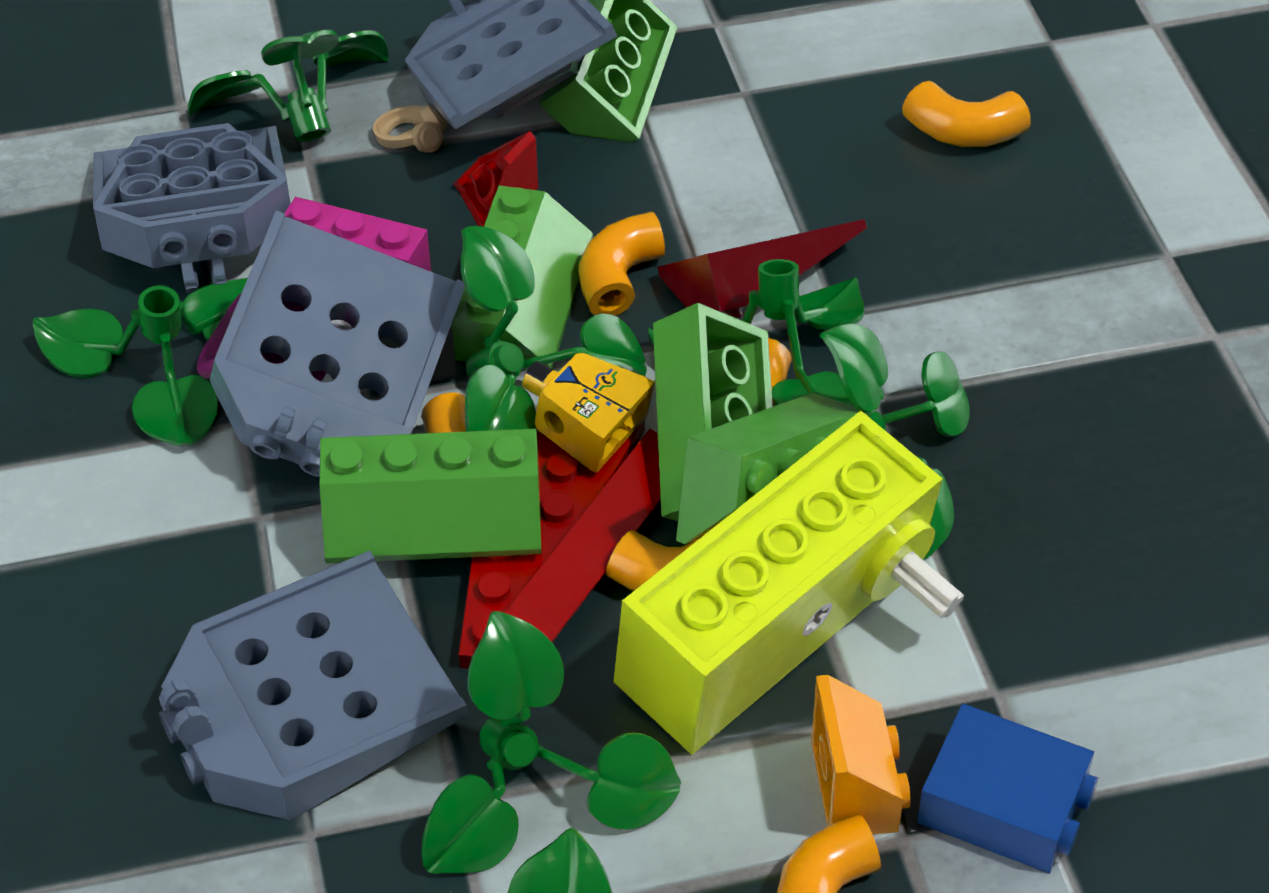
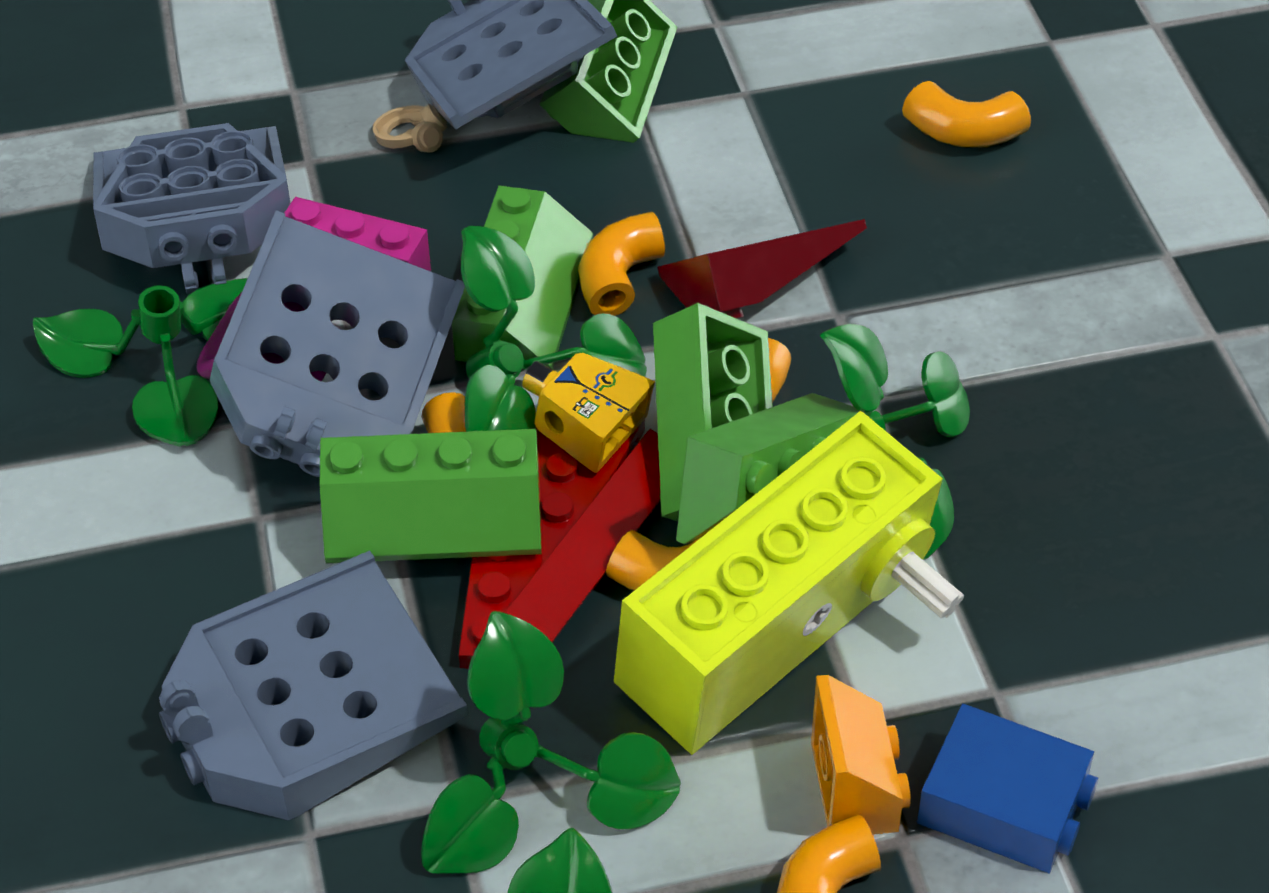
(304, 108): green plant -> none
(507, 165): red slope -> none
(821, 309): green plant -> none

